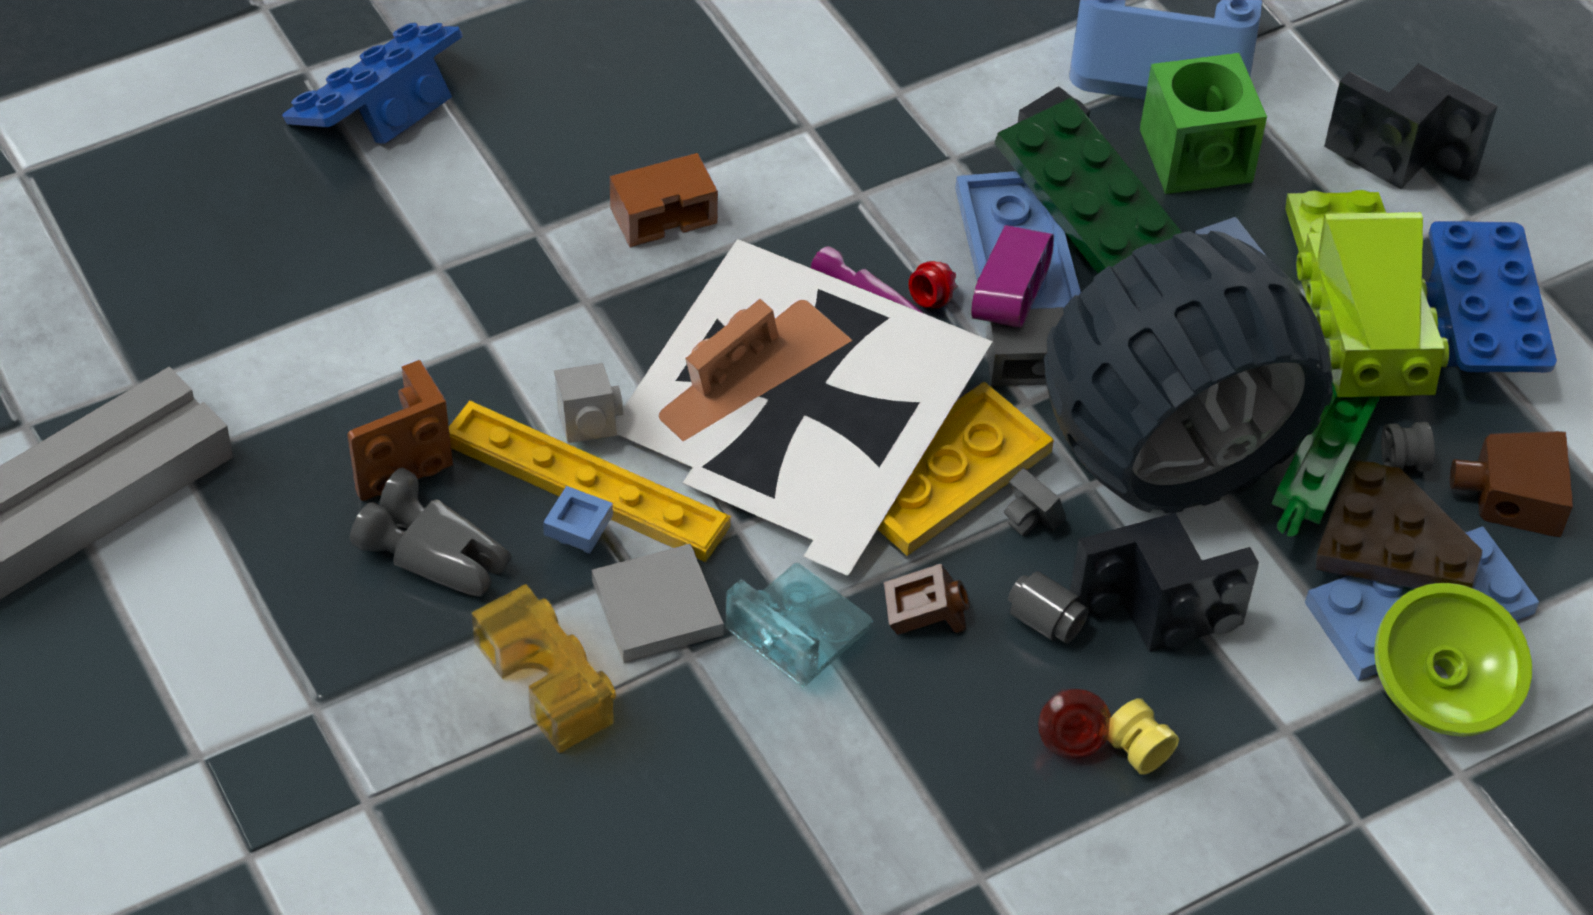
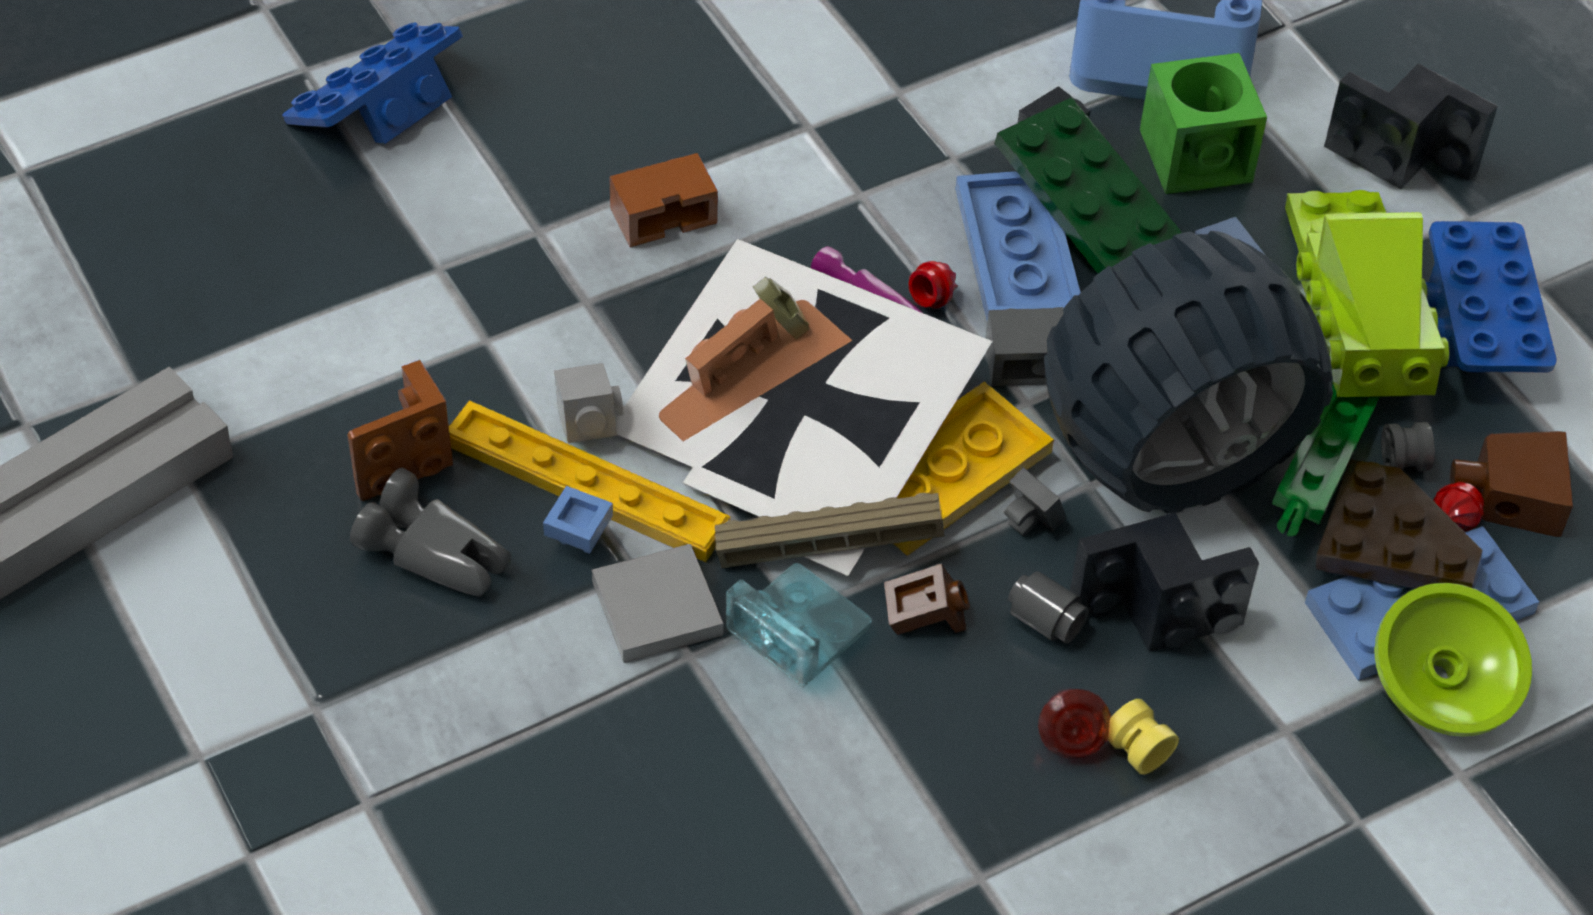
(525, 634): clear yellow arch -> none
(784, 306): none -> olive tile
(829, 530): none -> dark tan piece
(1012, 276): magenta beam -> none
(1461, 503): none -> red plate

